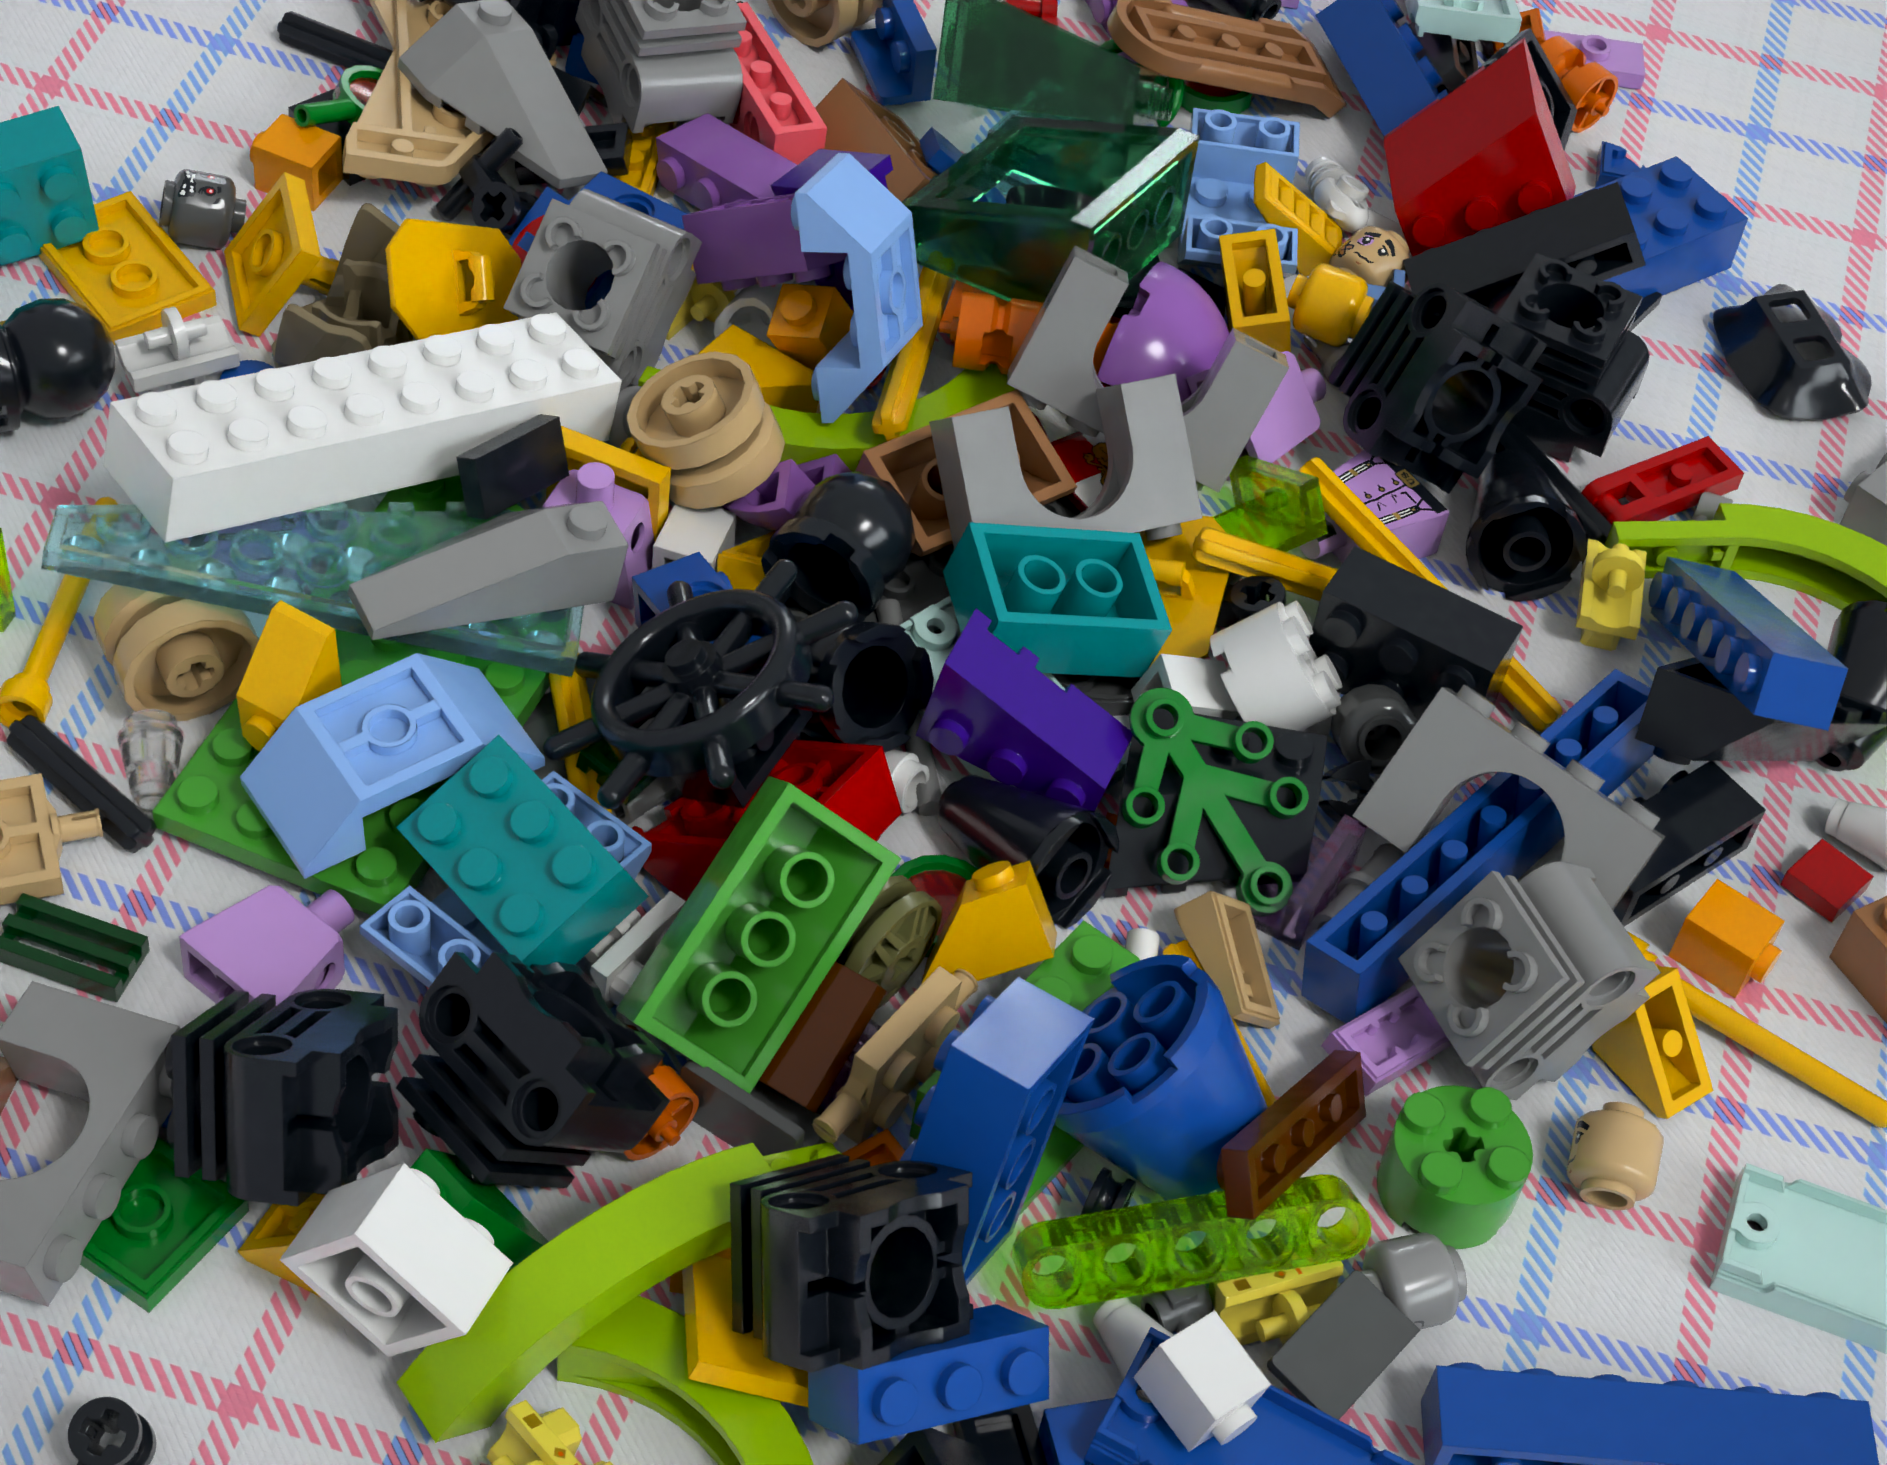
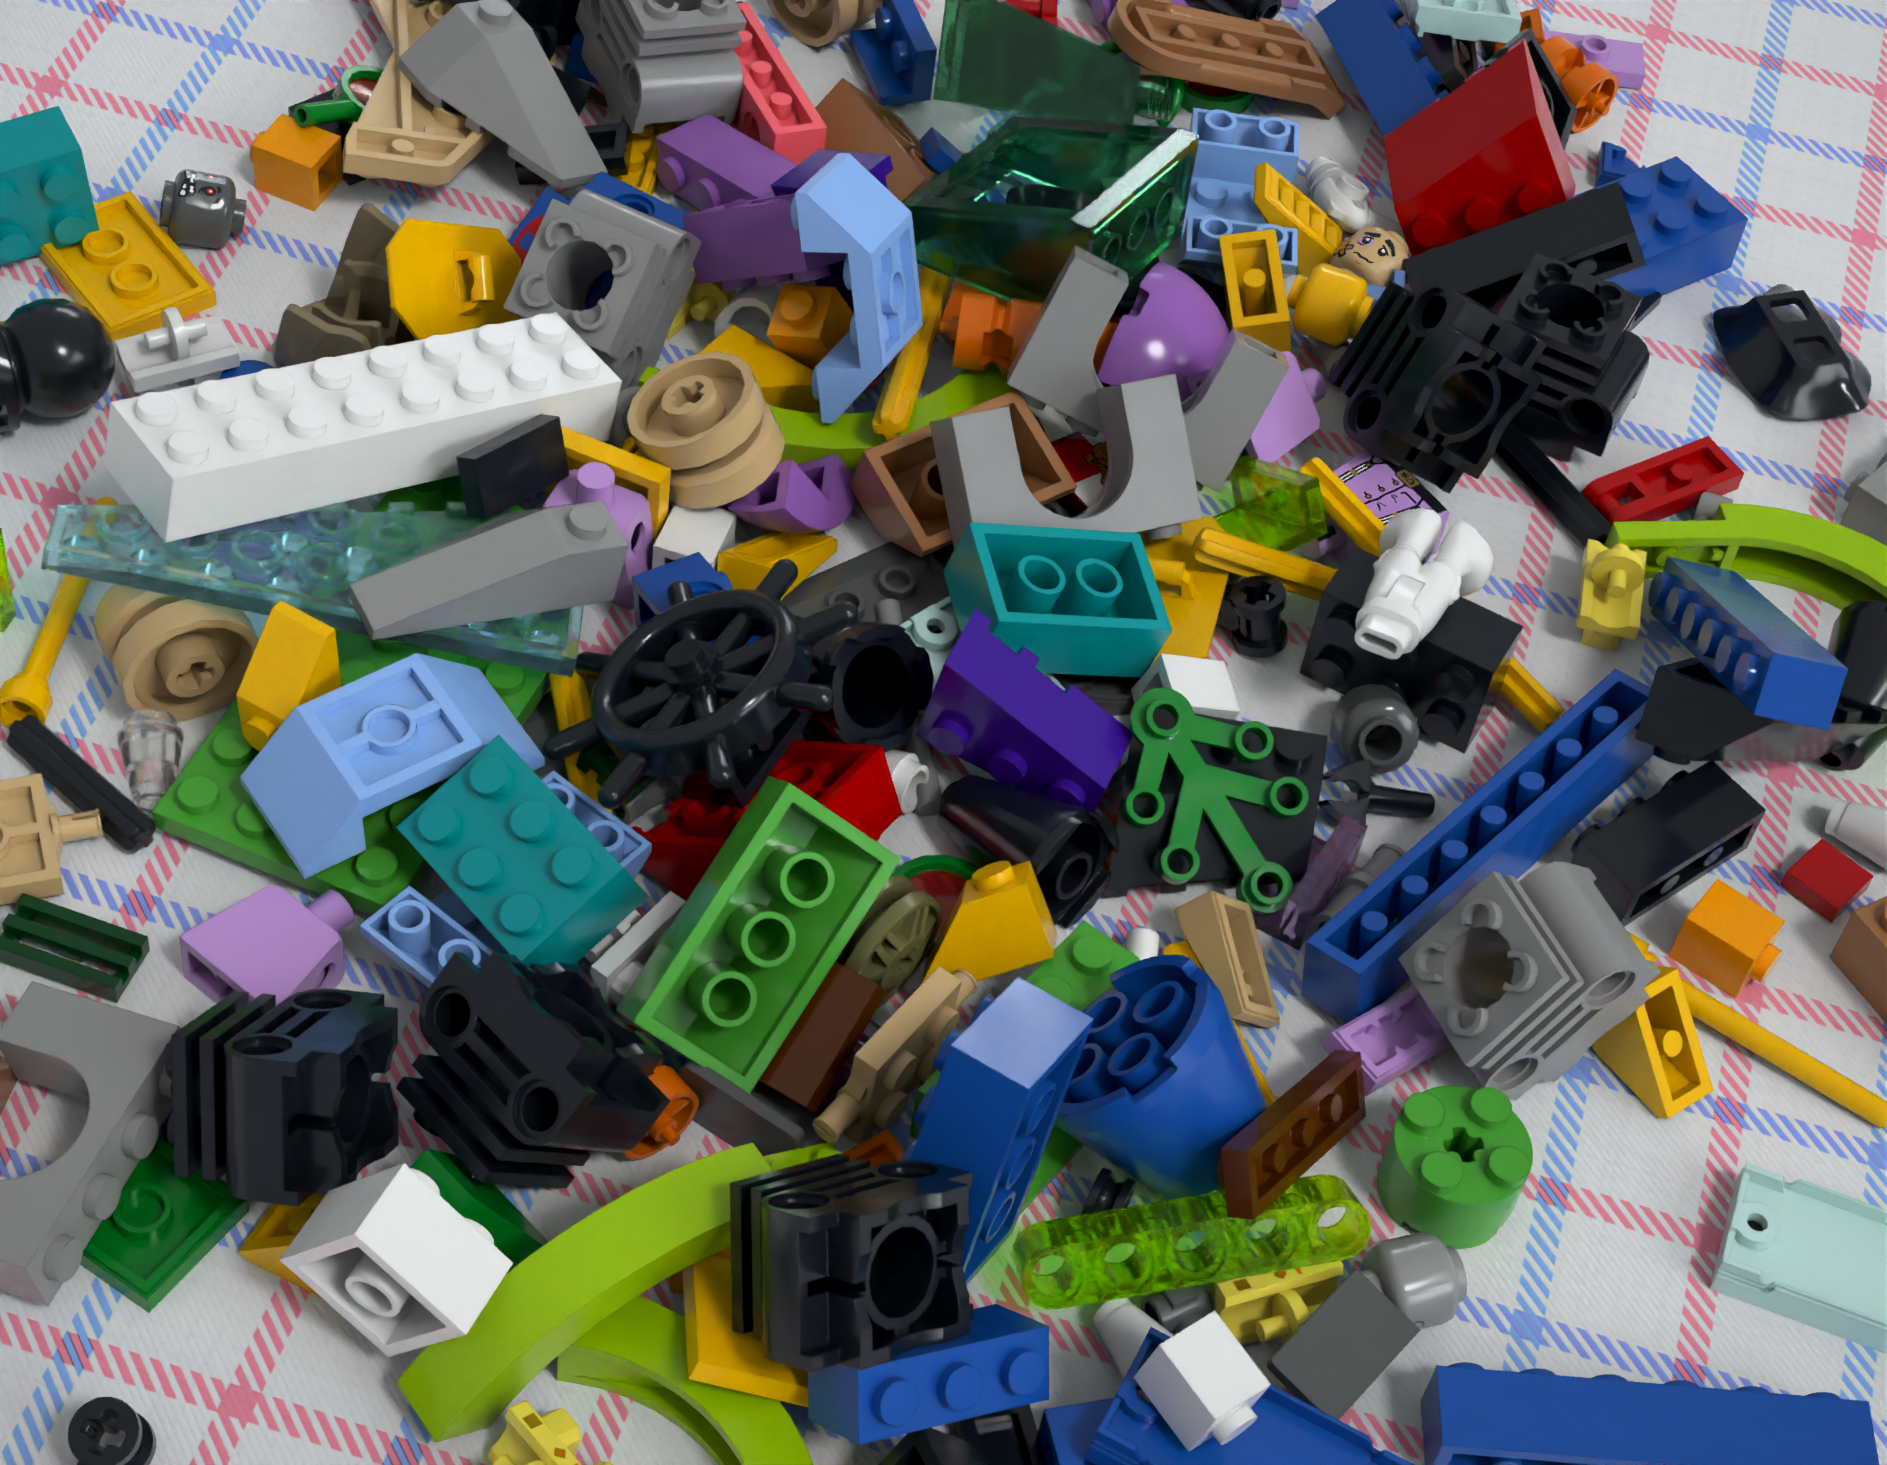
(275, 256): yellow tile -> none
(330, 42): black axle -> none
(494, 201): black piece -> none
(845, 541): black tile -> none
(1275, 669): white brick -> none
(1410, 595): none -> white piece
(1461, 742): light grey arch -> none
(1522, 530): black cone -> none
(1615, 1156): tan head -> none

